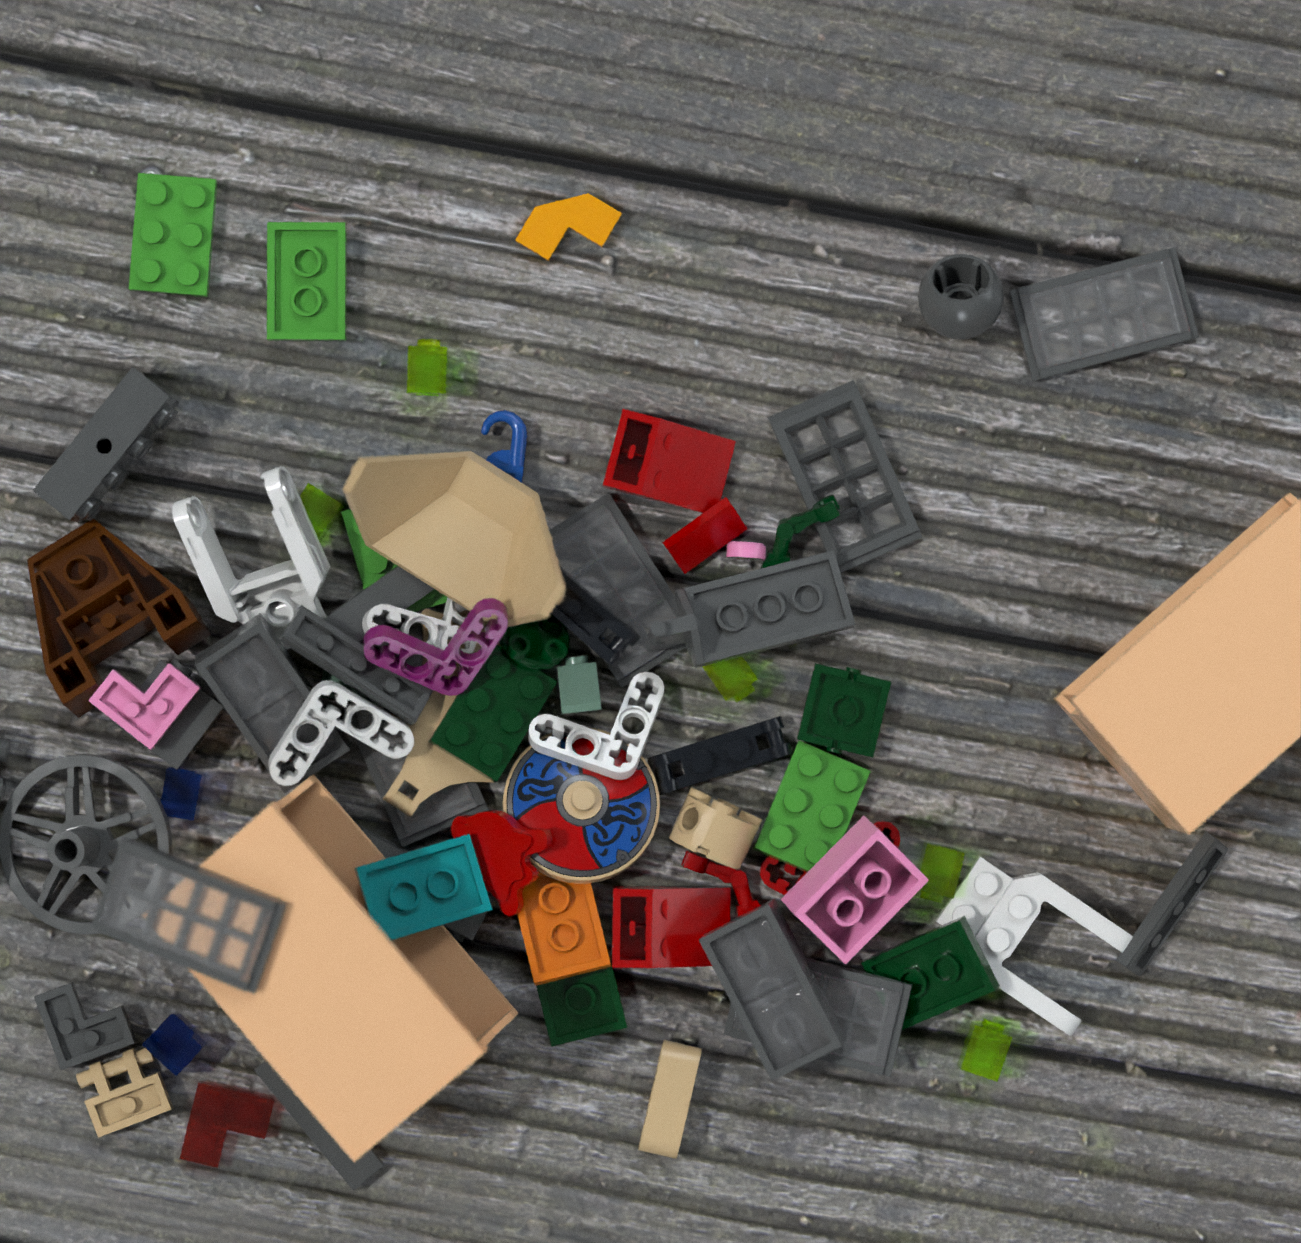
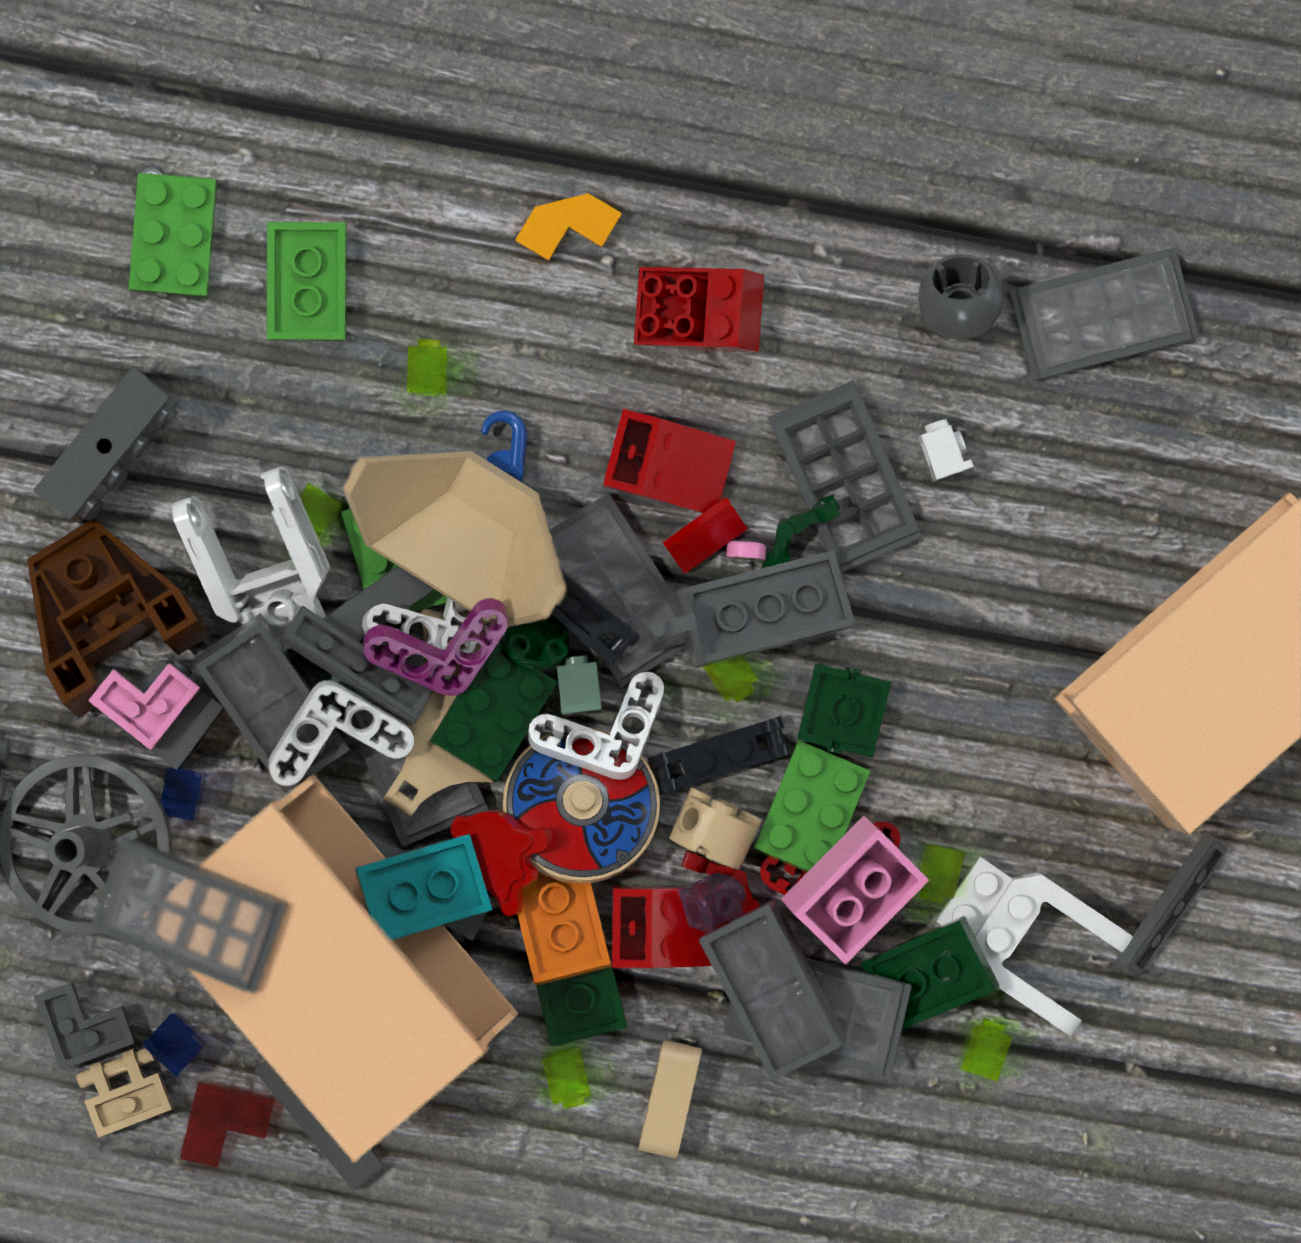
(567, 1077): none -> clear neon green brick
(699, 308): none -> red slope
(712, 901): none -> clear purple brick
(943, 450): none -> white brick

